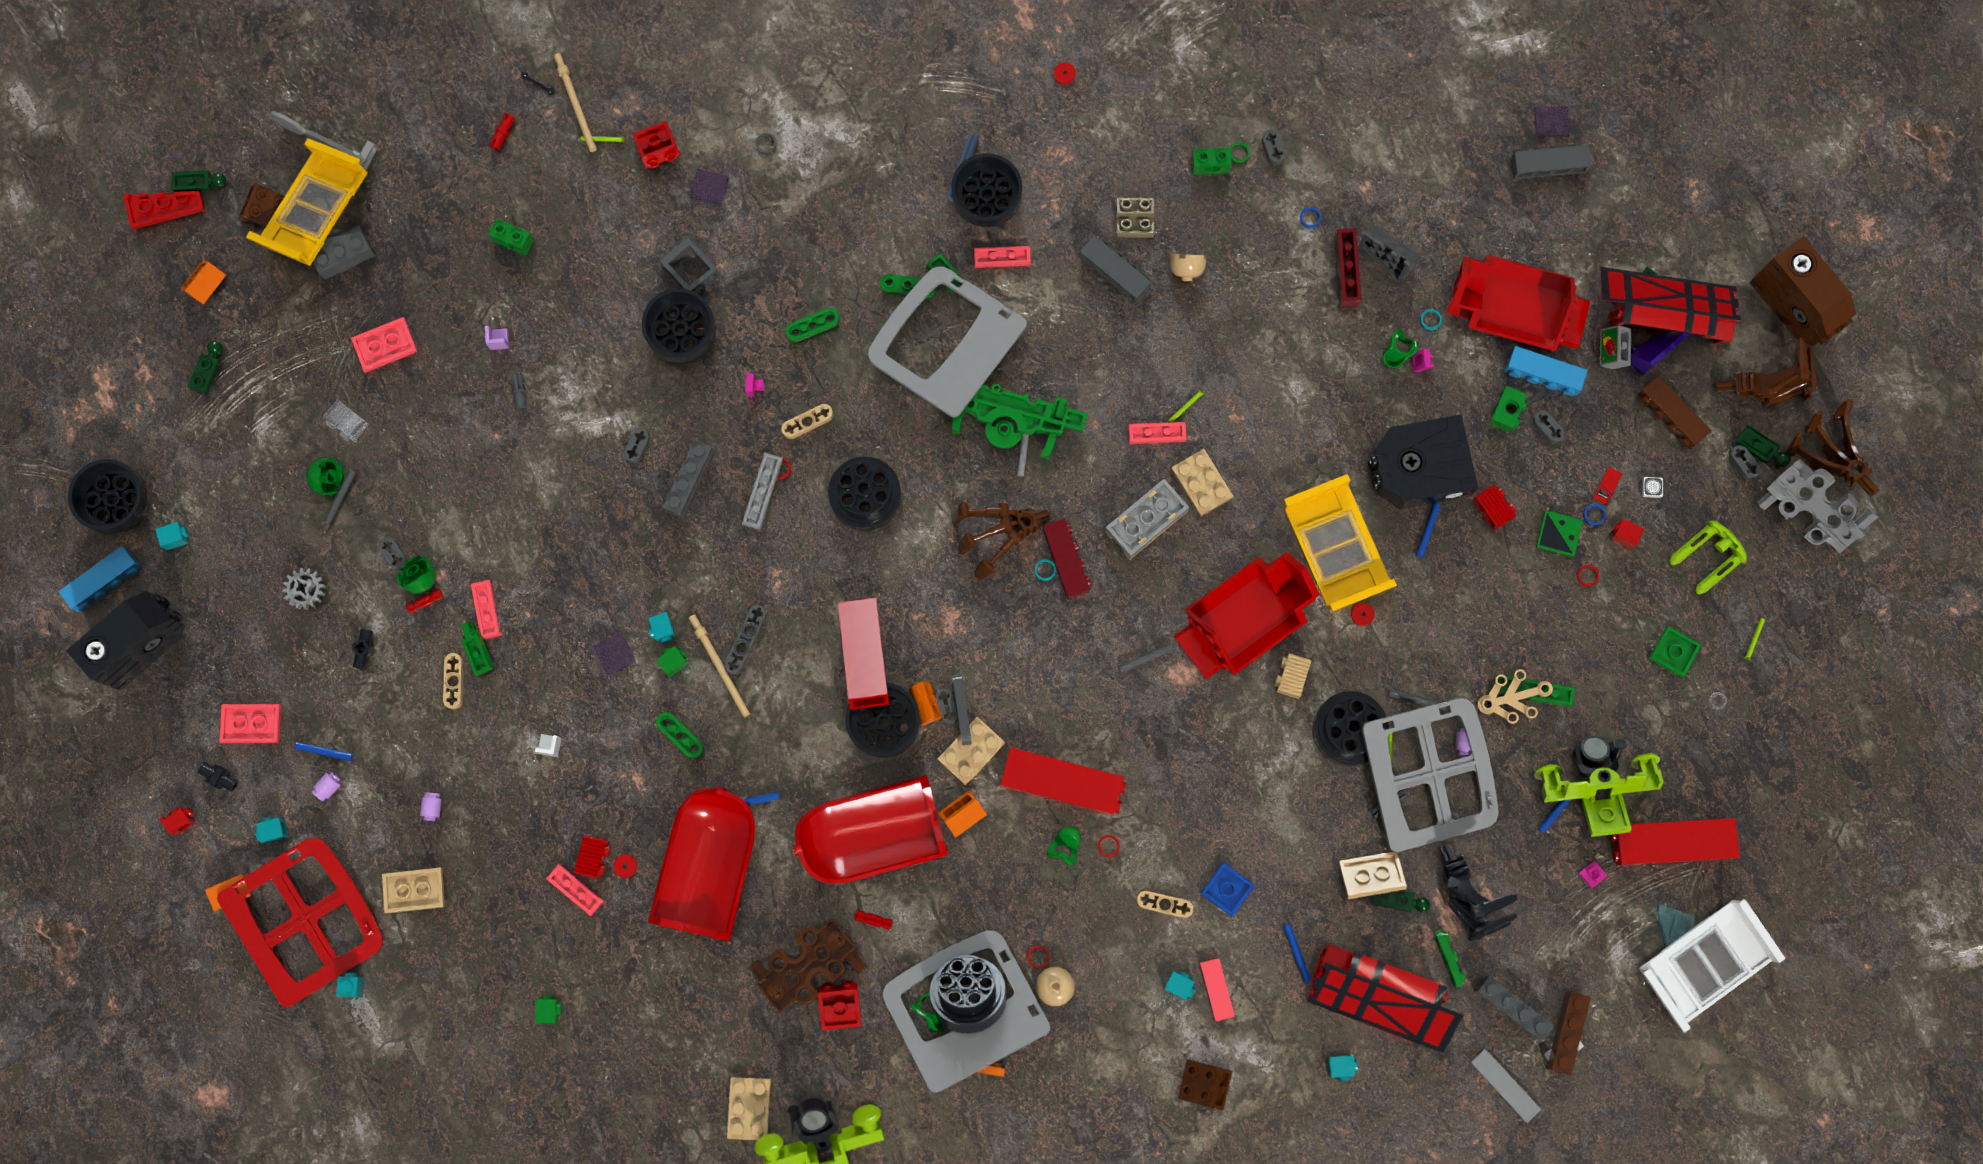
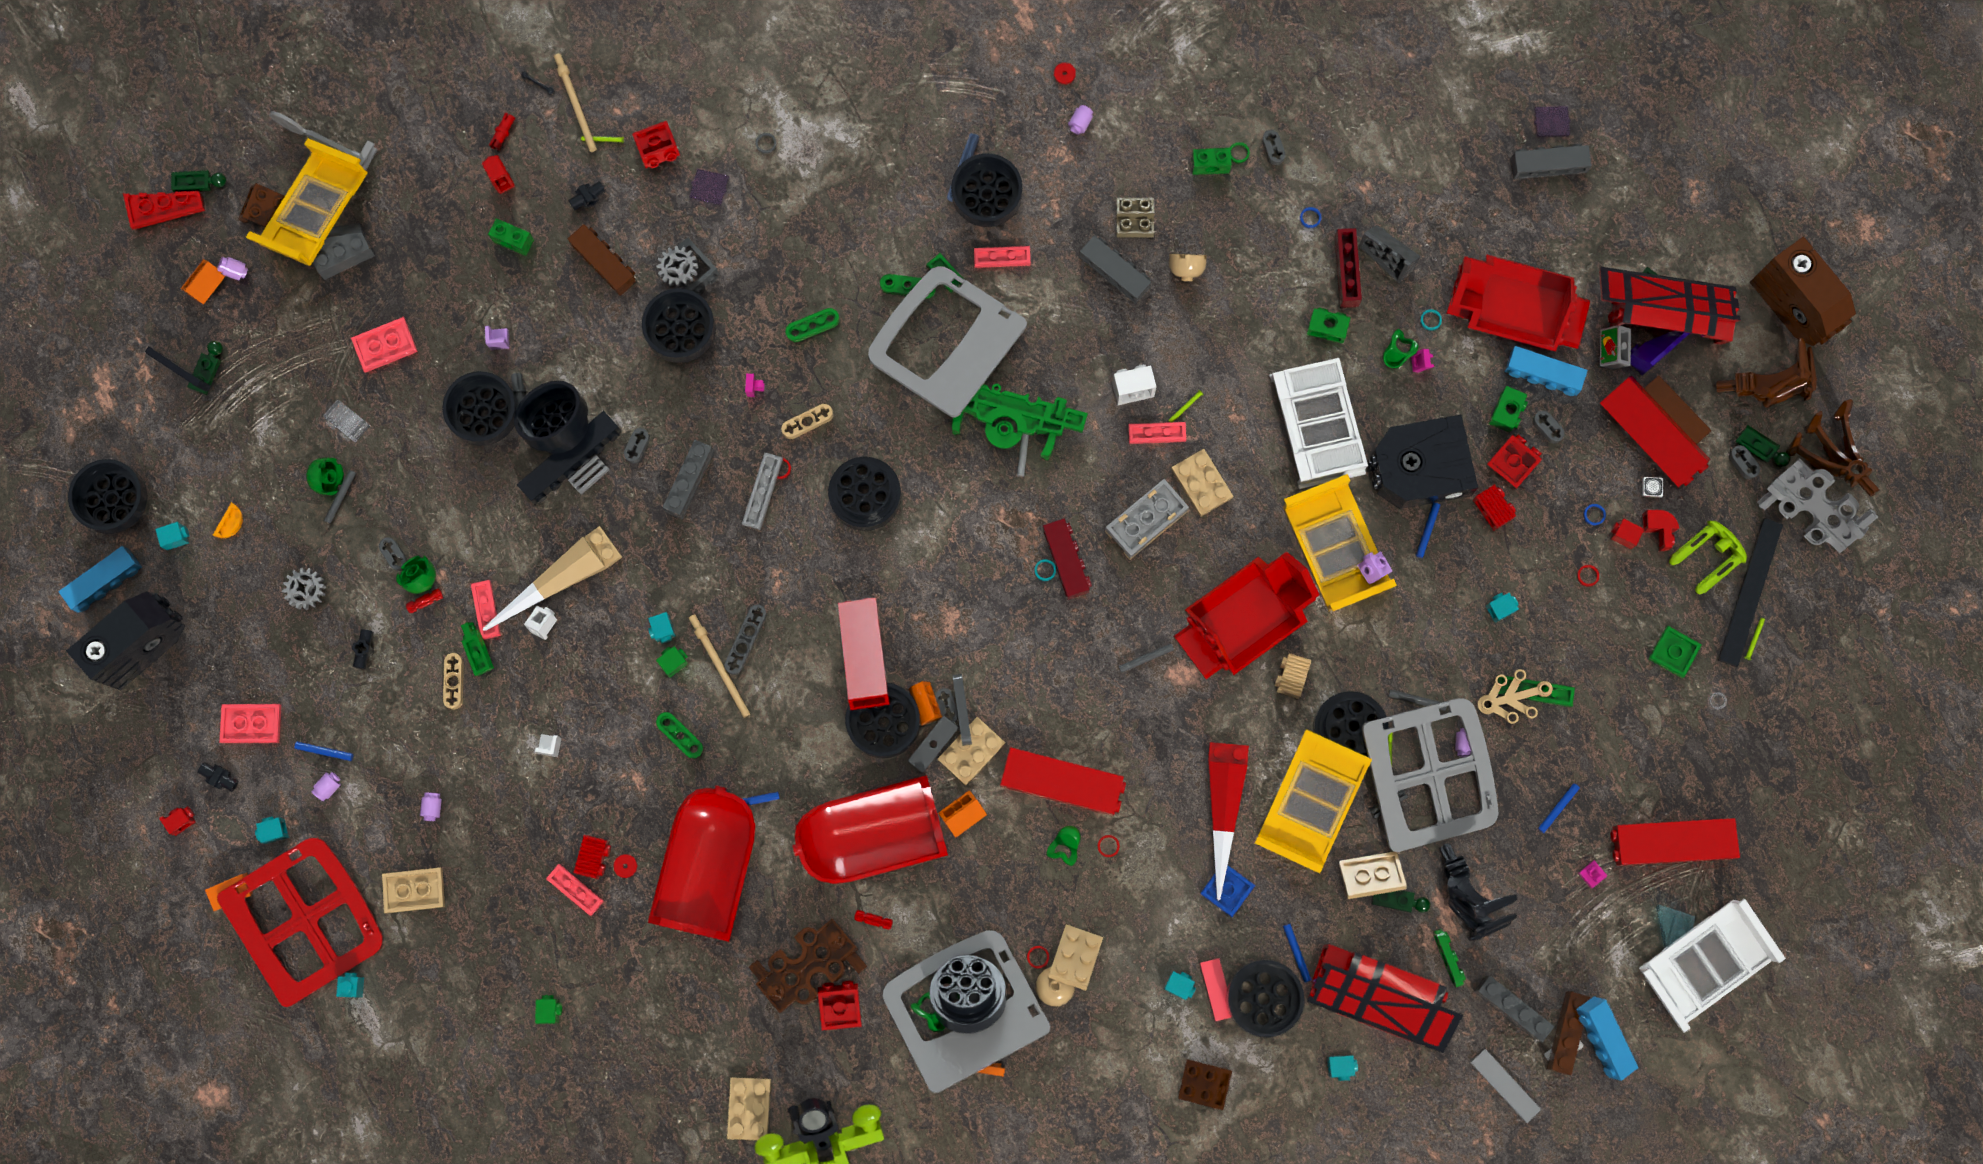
(178, 369): none -> black tile
(230, 522): none -> light orange tile
(232, 268): none -> lavender brick
(474, 387): none -> black wheel
(497, 174): none -> red brick
(541, 622): none -> white brick
(552, 417): none -> black wheel
(558, 467): none -> black brick
(582, 560): none -> tan plate
(586, 467): none -> light grey tile
(587, 195): none -> black axle
(602, 260): none -> reddish brown brick
(614, 654): clear purple piece -> none
(669, 270): none -> light grey gear
(925, 752): none -> dark grey tile
(1009, 524): reddish brown piece -> none
(1075, 957): none -> tan plate
(1080, 119): none -> lavender brick
(1134, 384): none -> white brick
(1160, 896): tan beam -> none
(1226, 777): none -> red plate
(1292, 1000): none -> black wheel
(1313, 801): none -> yellow piece
(1320, 330): none -> green brick
(1320, 422): none -> white piece
(1362, 608): red wheel -> none
(1374, 567): none -> lavender brick
(1502, 606): none -> teal brick
(1515, 460): none -> red plate
(1559, 533): tile -> none
(1602, 815): lime piece -> none
(1607, 485): red sticker -> none
(1607, 1038): none -> dark azure brick
(1655, 432): none -> red brick
(1663, 523): none -> red brick
(1750, 592): none -> black tile

